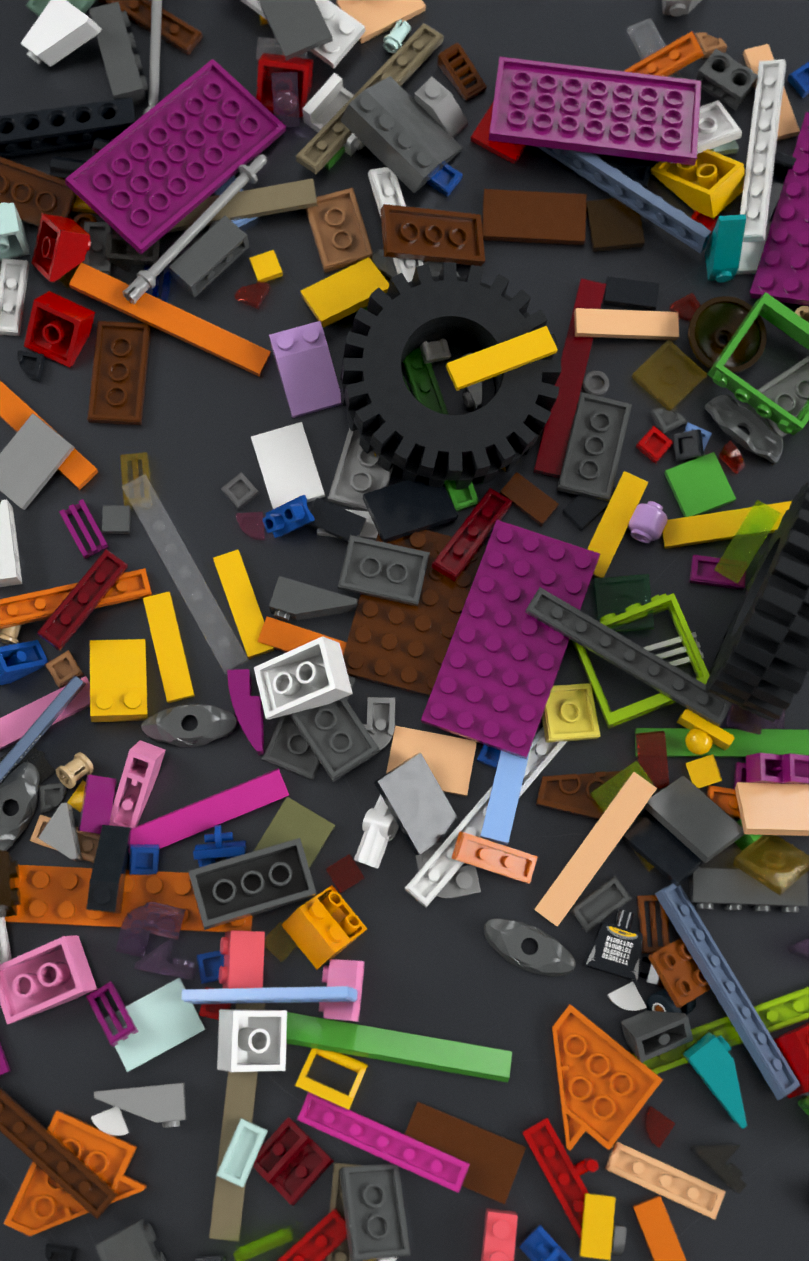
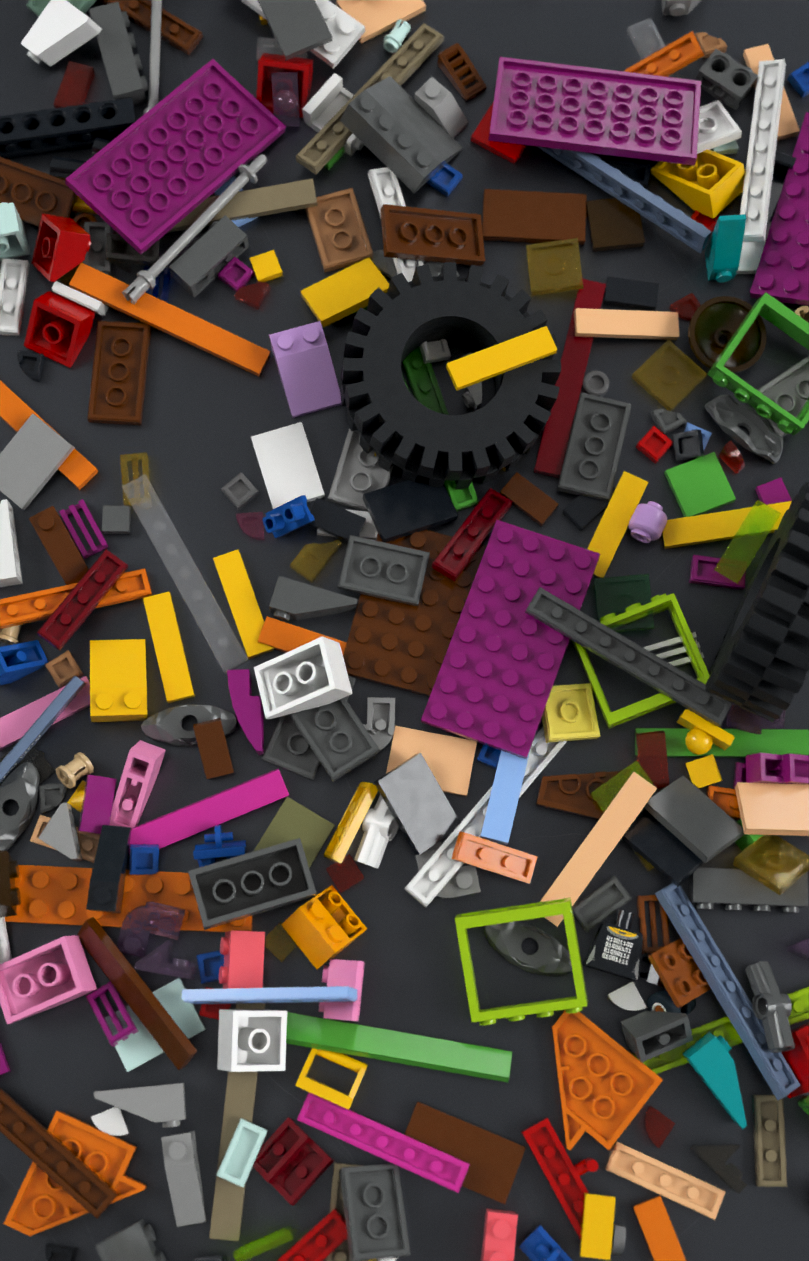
(59, 545): none -> reddish brown slope
(74, 85): none -> clear red tile
(79, 298): none -> white tile
(136, 993): none -> reddish brown tile
(184, 1178): none -> light grey slope
(213, 748): none -> reddish brown tile
(236, 274): none -> magenta tile
(314, 558): none -> clear yellow tile
(350, 822): none -> yellow tile
(512, 914): none -> lime window
(554, 266): none -> clear yellow tile
(769, 1141): none -> dark tan tile
(771, 1007): none -> dark grey piece
(773, 492): none -> magenta tile

